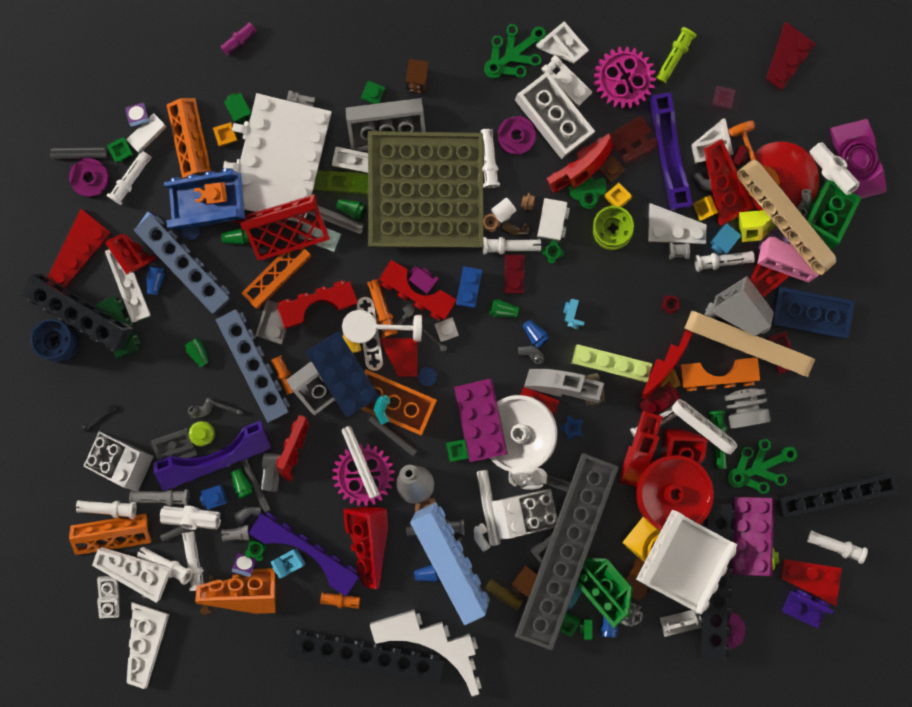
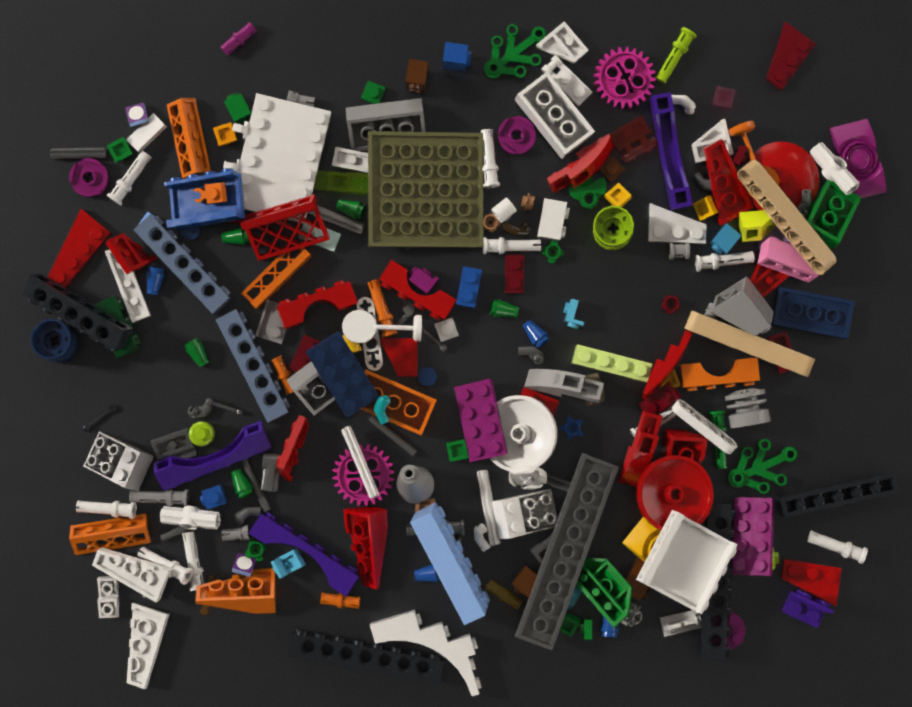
(301, 358): none -> dark red plate
(456, 57): none -> blue brick
(685, 101): none -> white arm

